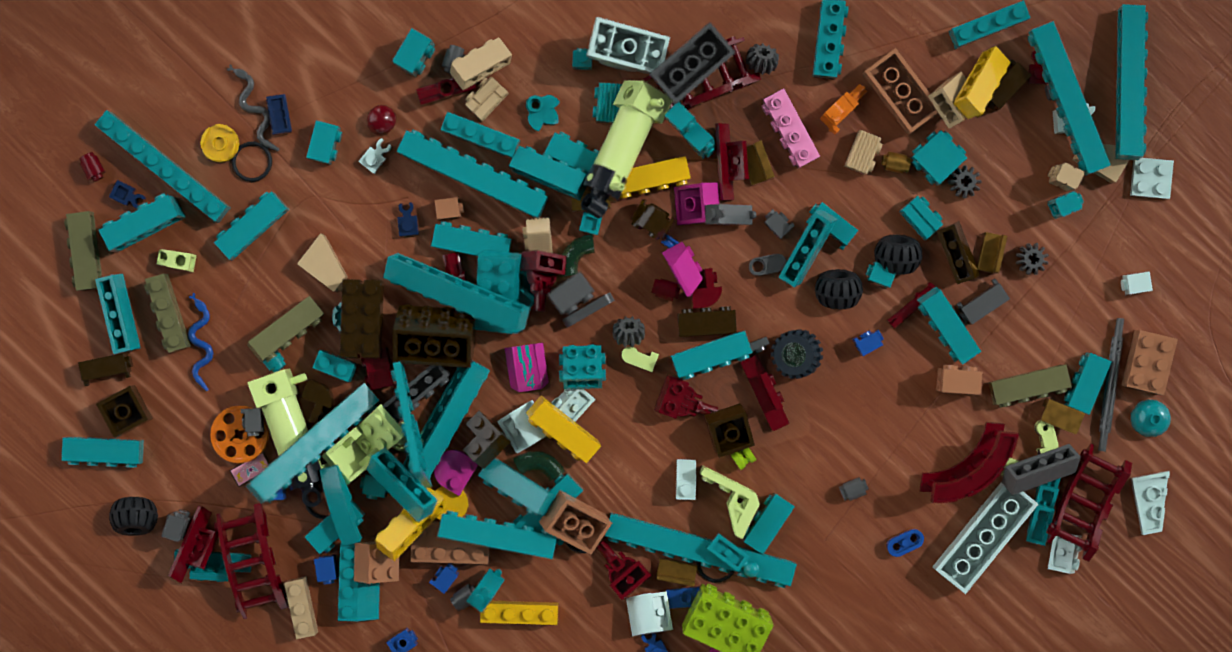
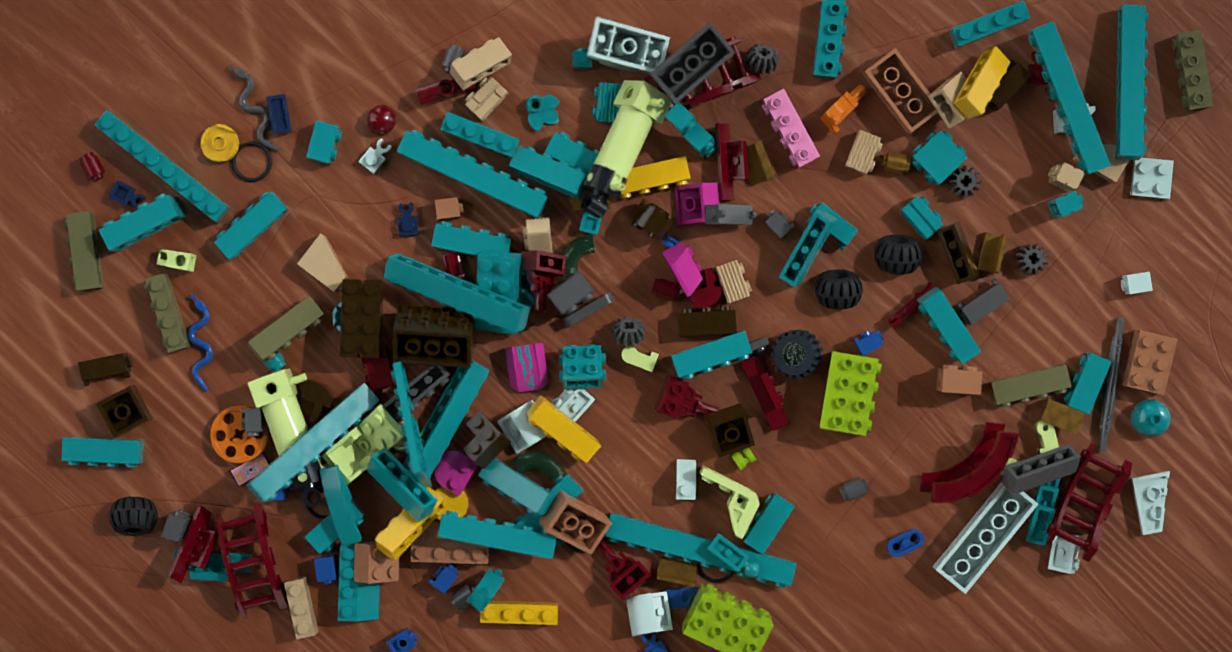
(118, 313): teal brick -> none
(335, 365): teal brick -> none
(372, 487): teal brick -> none
(414, 53): teal brick -> none
(732, 281): none -> tan brick
(771, 264): dark grey piece -> none
(850, 393): none -> lime brick
(879, 275): teal brick -> none
(1193, 71): none -> olive brick

